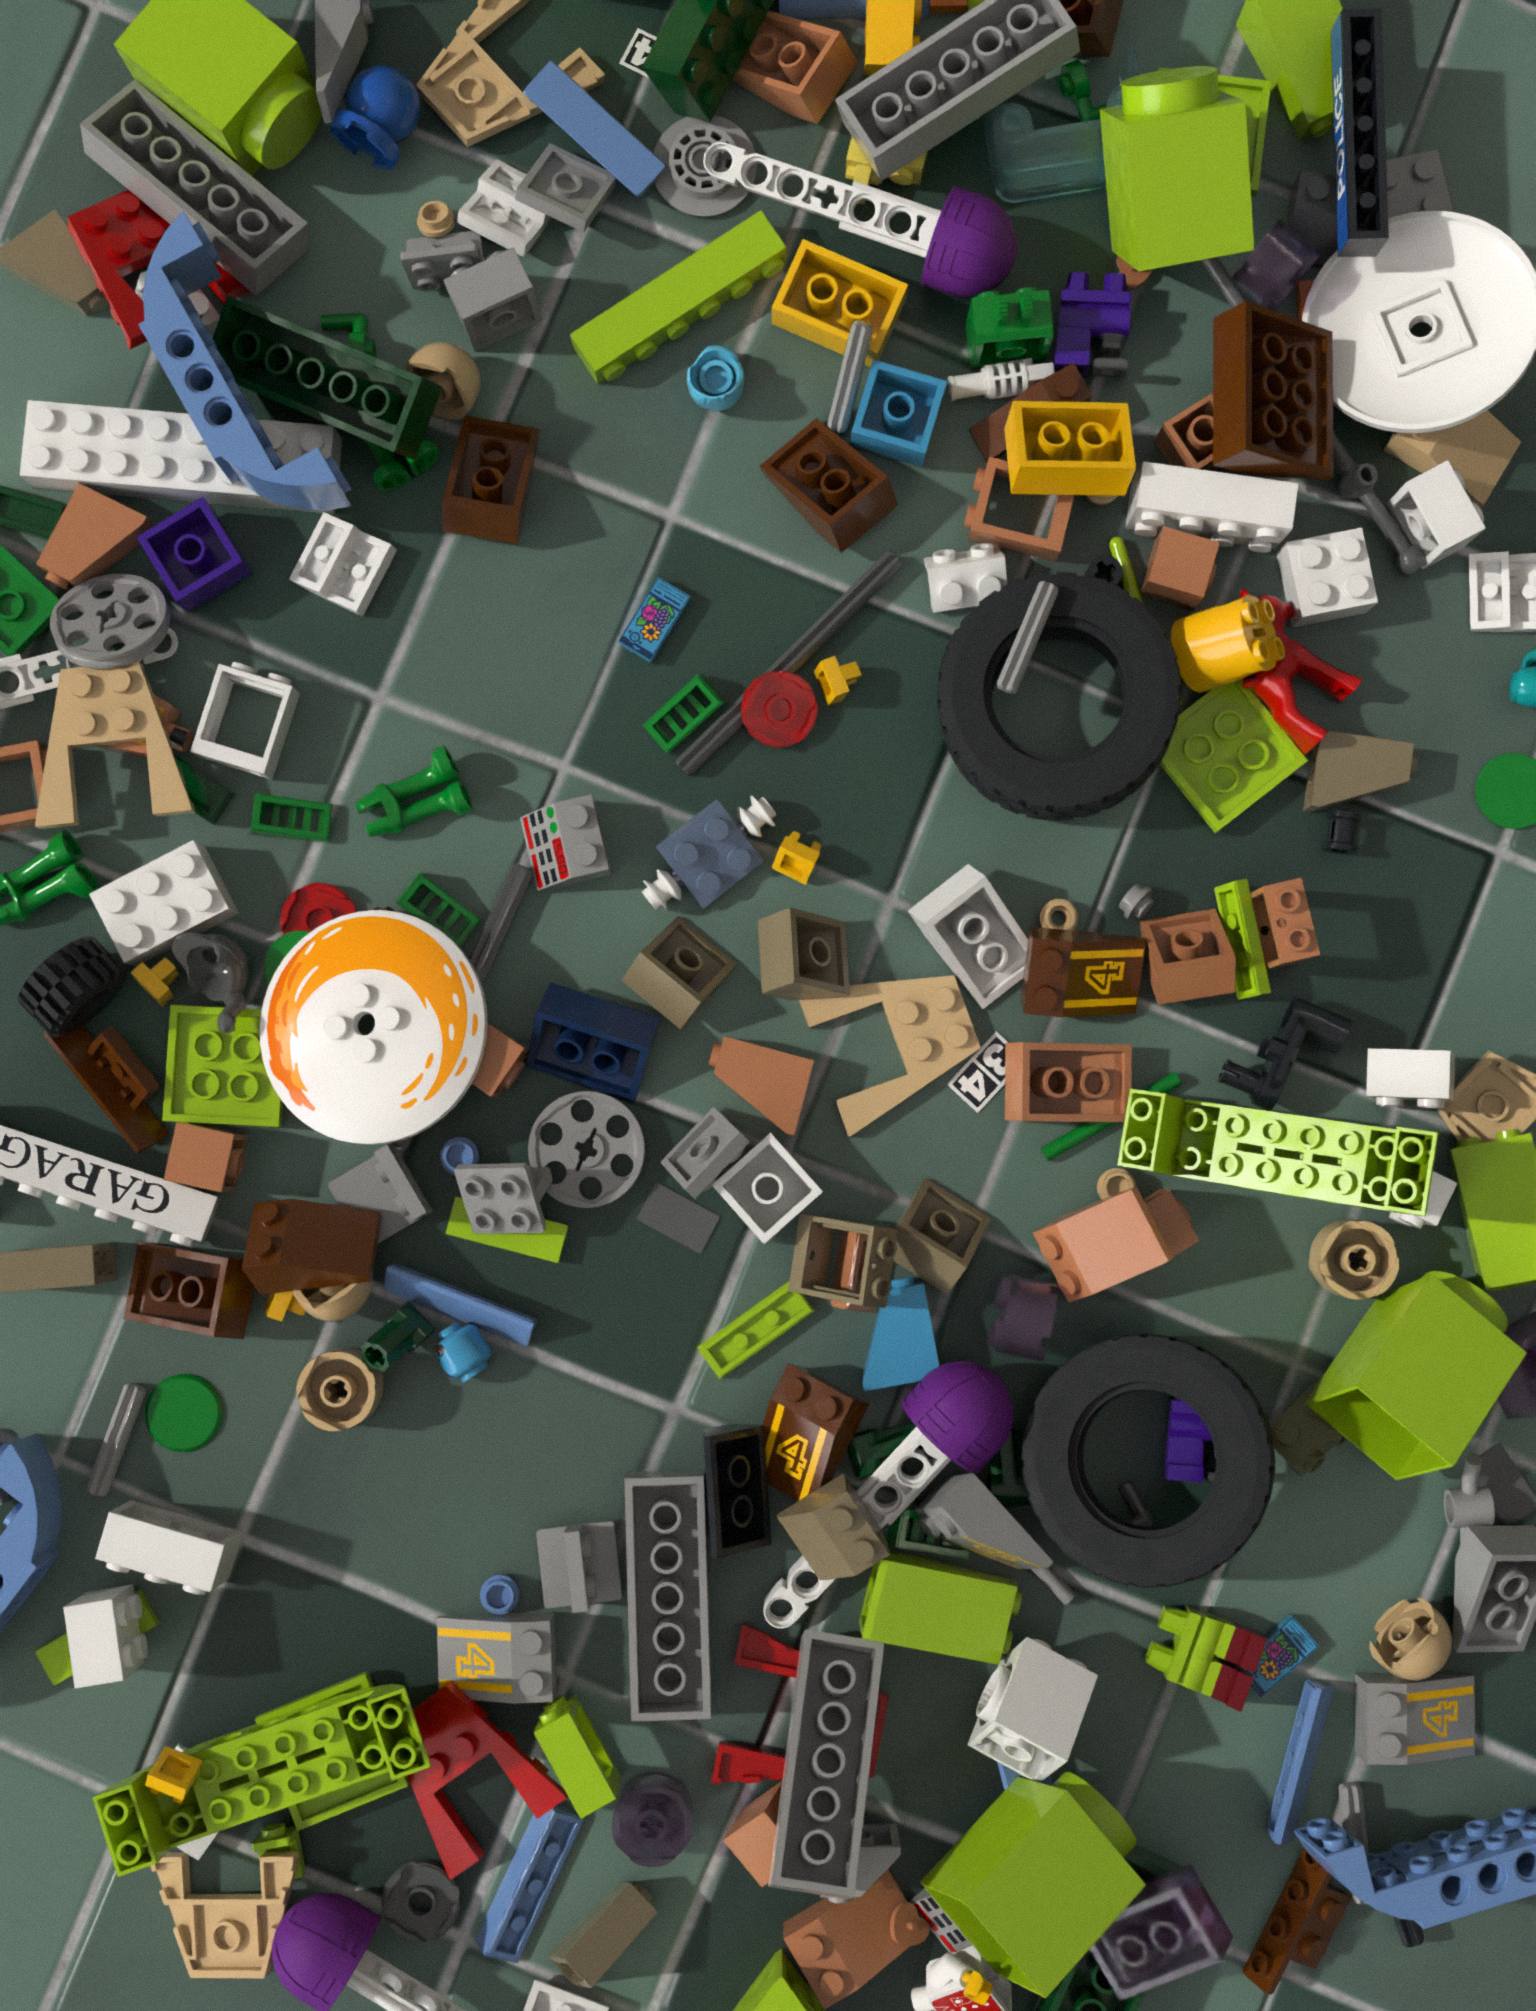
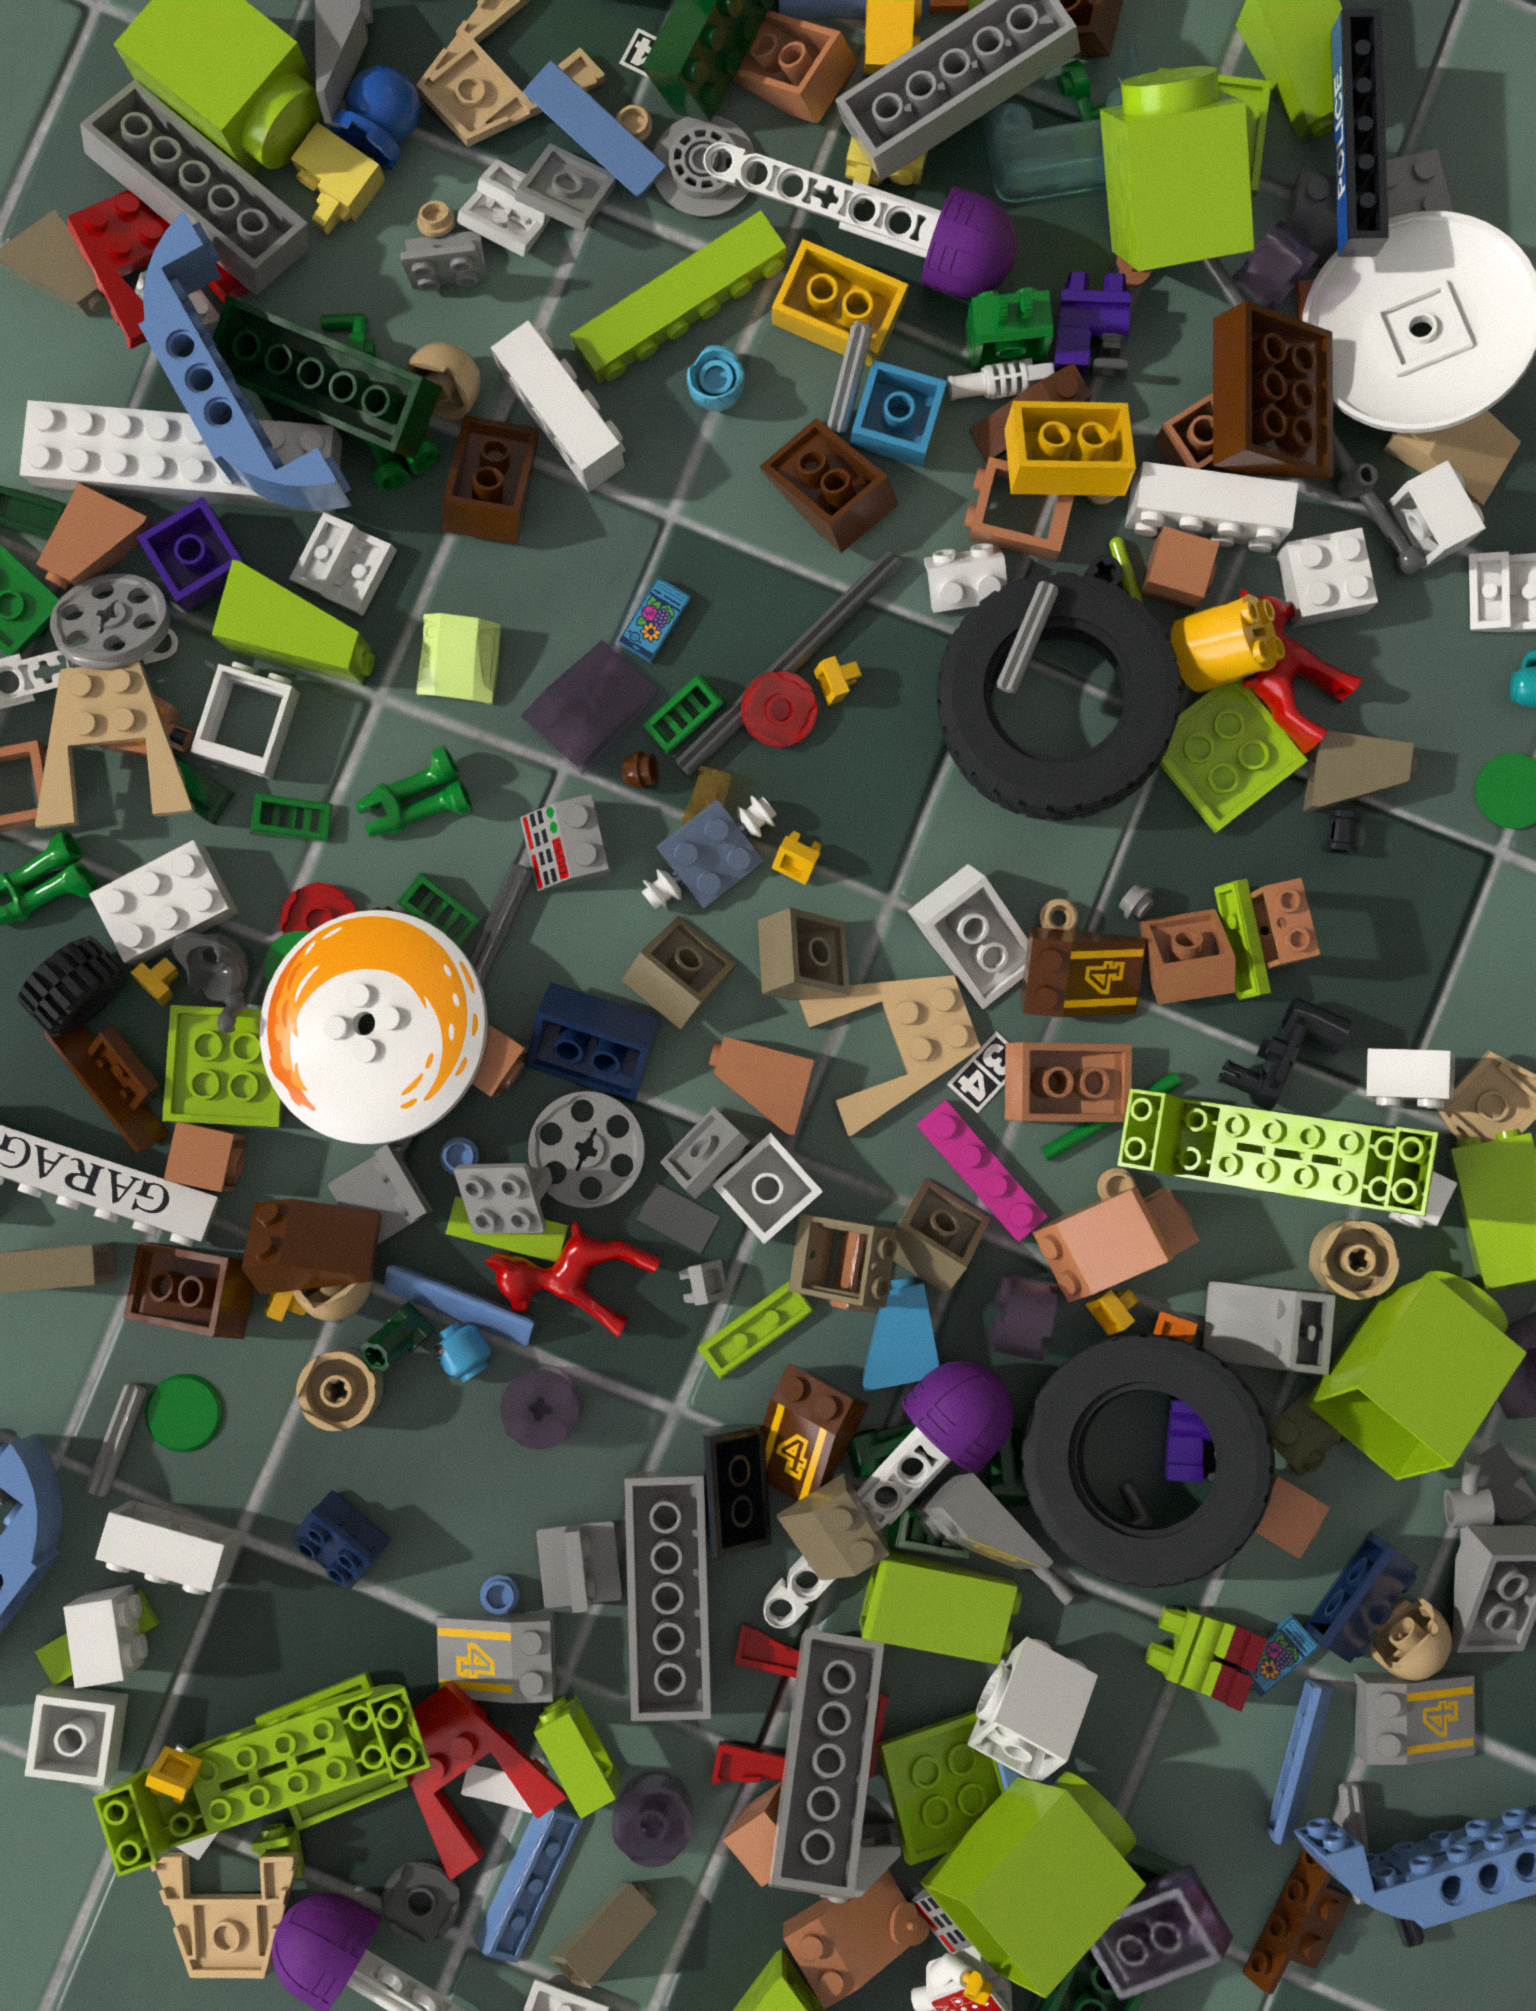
(76, 1735): none -> white brick
(282, 628): none -> lime slope
(340, 1540): none -> dark blue bracket
(341, 174): none -> light yellow hinge
(459, 658): none -> yellowish green slope
(492, 1786): none -> white sticker
(493, 298): light grey slope -> none
(521, 1278): none -> red animal
(522, 1419): none -> clear purple brick
(558, 405): none -> white brick
(589, 706): none -> clear purple slope
(636, 120): none -> tan plate
(640, 770): none -> reddish brown plate
(706, 1282): none -> light grey tile
(709, 786): none -> clear yellow piece
(937, 1785): none -> lime plate
(981, 1171): none -> dark pink plate
(1112, 1310): none -> yellow tile
(1175, 1326): none -> orange plate
(1269, 1326): none -> light grey slope
(1291, 1517): none -> nougat head
(1361, 1598): none -> dark blue slope

